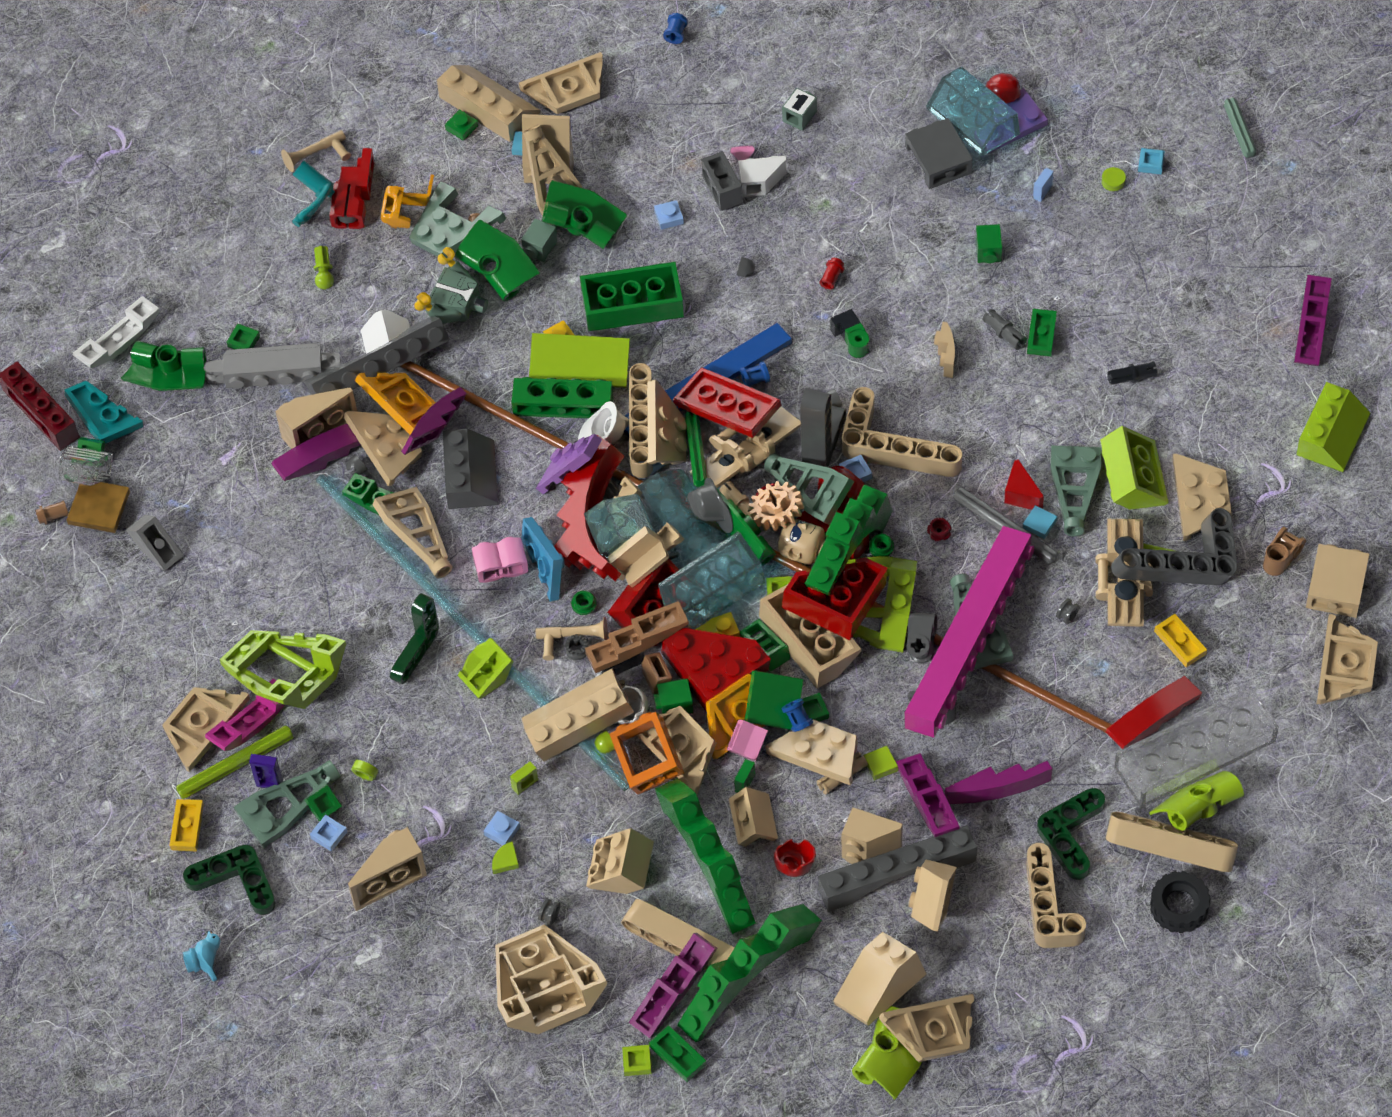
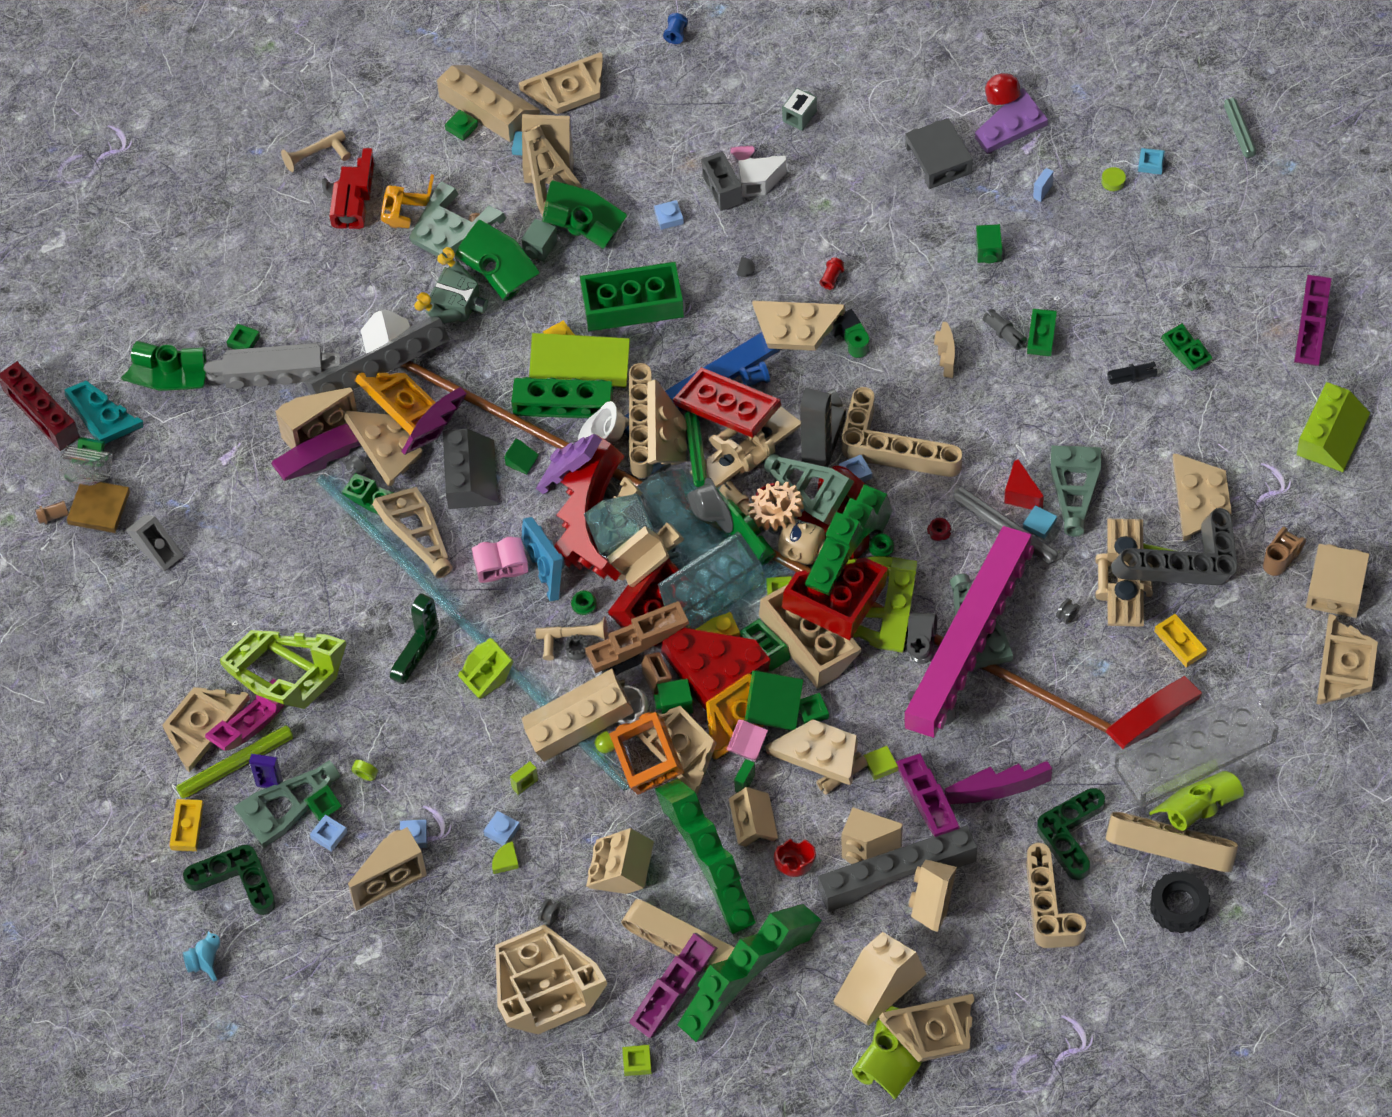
(120, 336): white slope -> none
(318, 184): teal piece -> none
(323, 279): lime axle -> none
(418, 830): none -> light blue plate
(520, 457): none -> green slope
(677, 1053): green plate -> none
(796, 324): none -> tan wing
(797, 715): blue bush -> none
(974, 111): clear light blue slope -> none
(1133, 469): lime slope -> none
(1185, 348): none -> green slope

